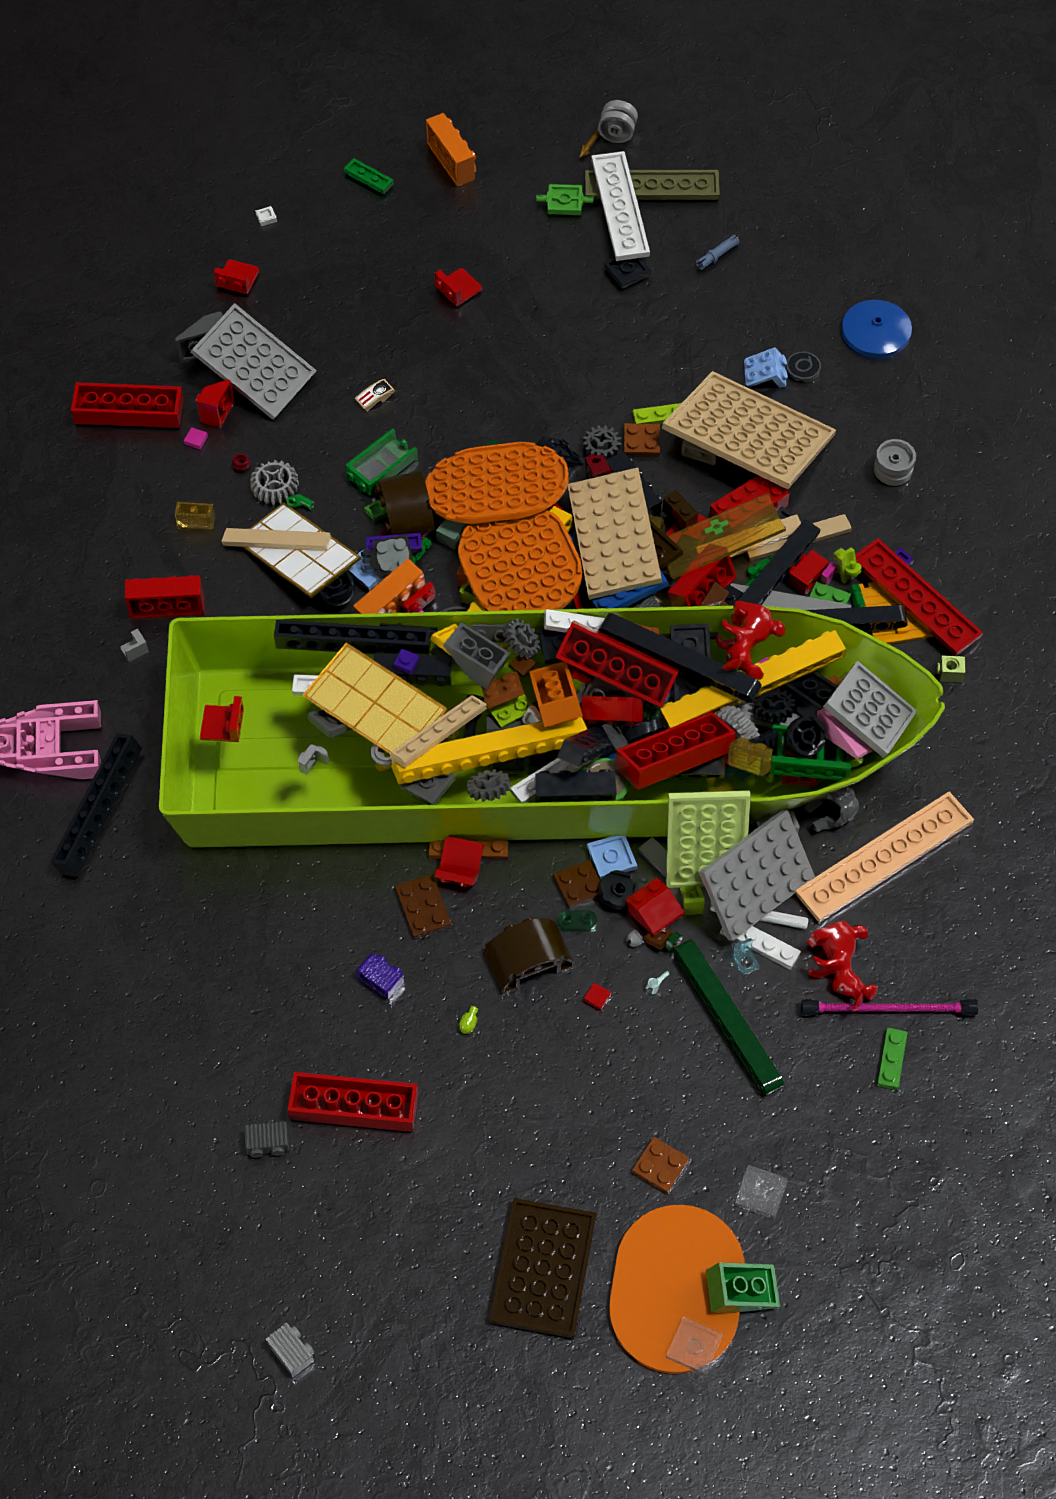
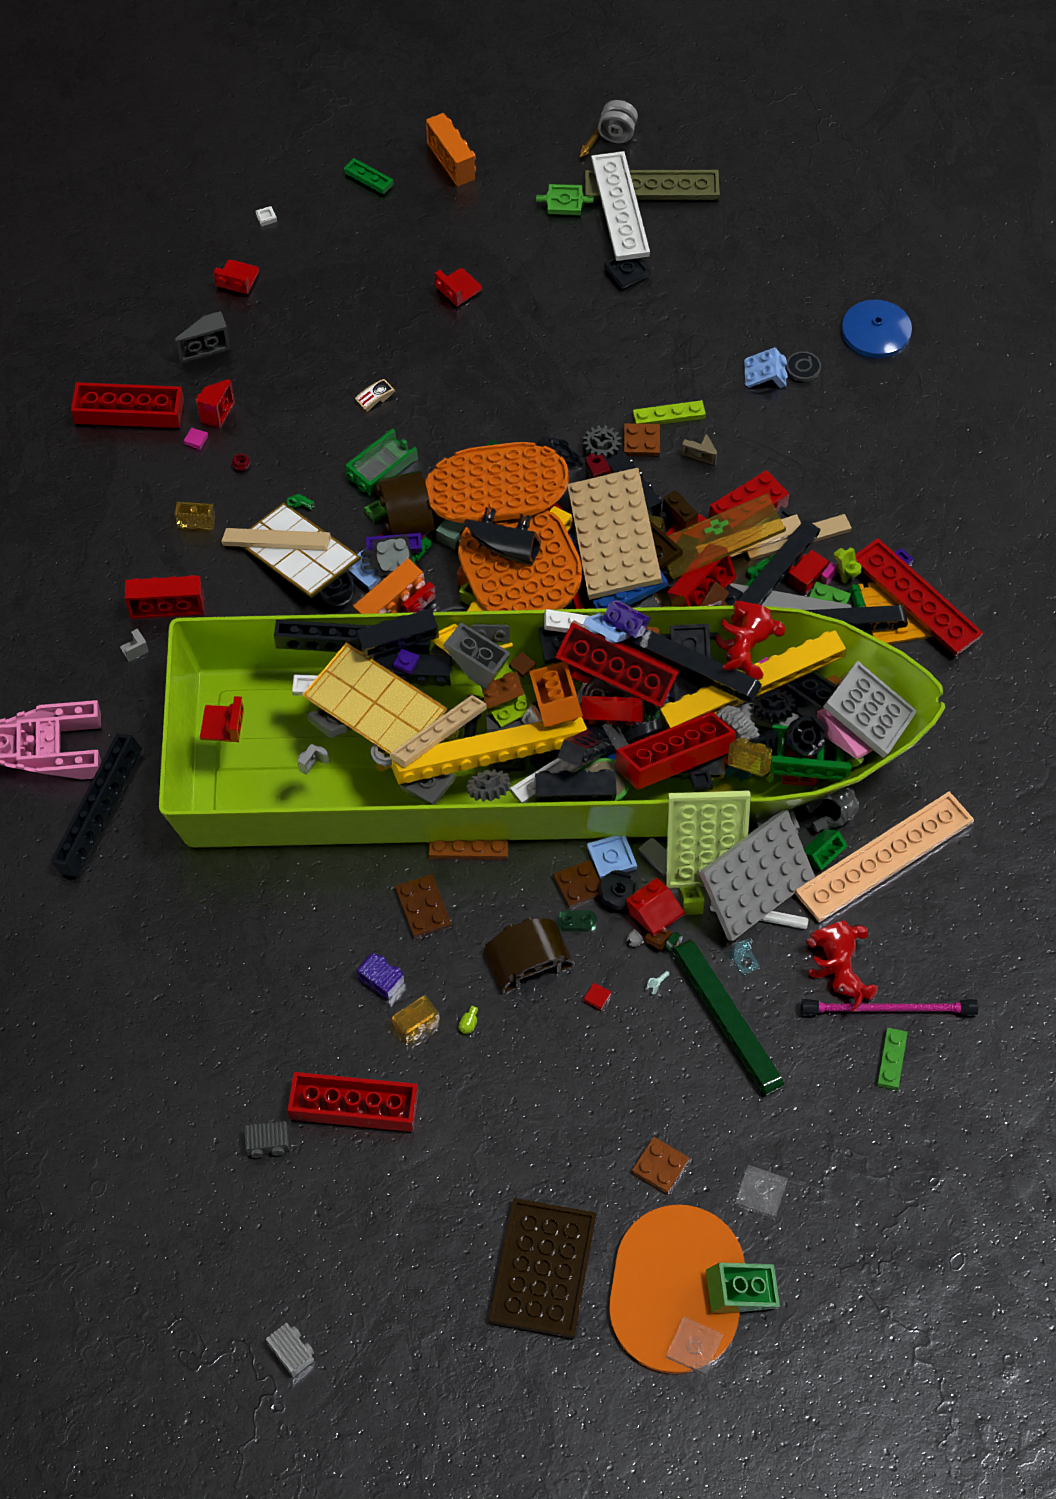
(253, 361): light grey plate -> none
(273, 475): light grey gear -> none
(397, 633): none -> black brick
(416, 1019): none -> clear yellow brick
(460, 861): red bracket -> none
(509, 542): none -> black piece
(521, 638): dark grey gear -> none
(597, 625): none -> light blue plate
(626, 618): none -> dark purple brick
(701, 780): none -> black tile
(713, 255): sand blue pin -> none
(749, 429): tan plate -> none
(770, 947): white plate -> none
(825, 848): none -> green brick
(894, 462): light grey wheel -> none
(954, 662): yellowish green brick -> none

